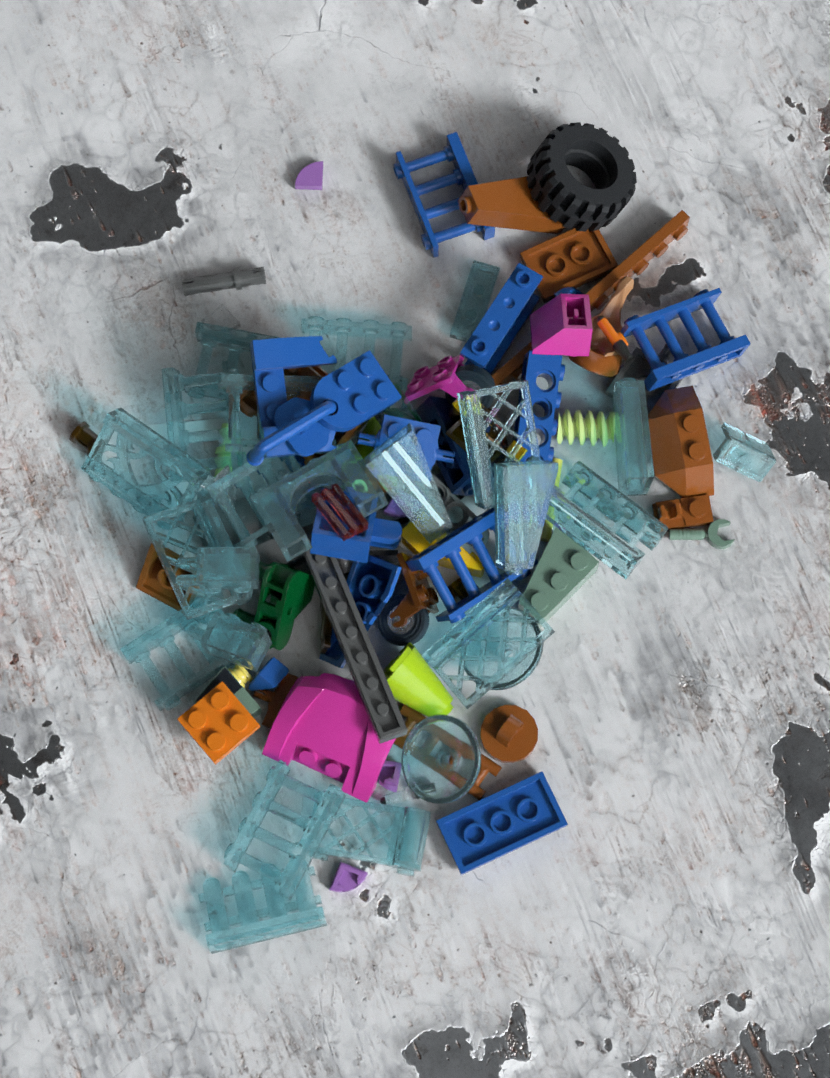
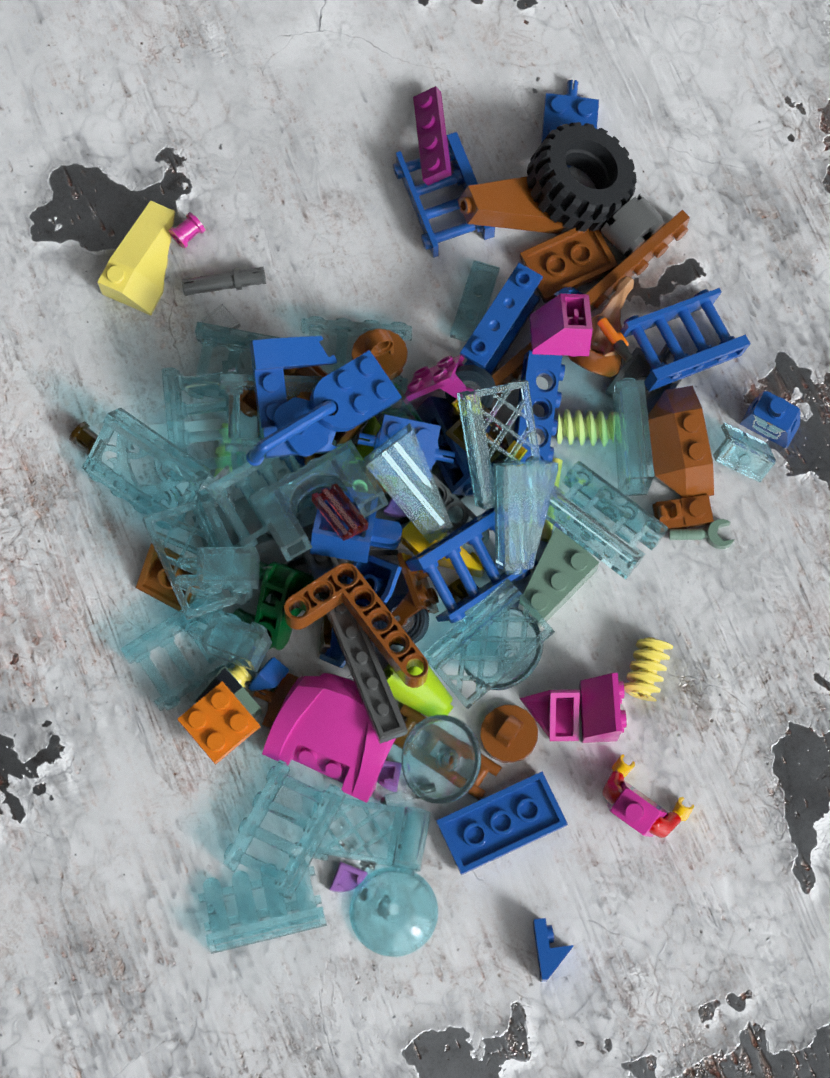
(139, 263): none -> light yellow wedge
(187, 230): none -> dark pink bush
(310, 177): medium lavender tile -> none
(365, 616): none -> dark orange beam
(386, 348): none -> dark orange tile
(397, 933): none -> clear light blue dish
(432, 136): none -> magenta plate
(547, 957): none -> blue slope
(556, 713): none -> dark pink slope
(568, 109): none -> blue plate
(600, 708): none -> dark pink slope
(632, 225): none -> dark grey brick
(638, 809): none -> torso
(645, 668): none -> light yellow piece
(772, 418): none -> blue torso

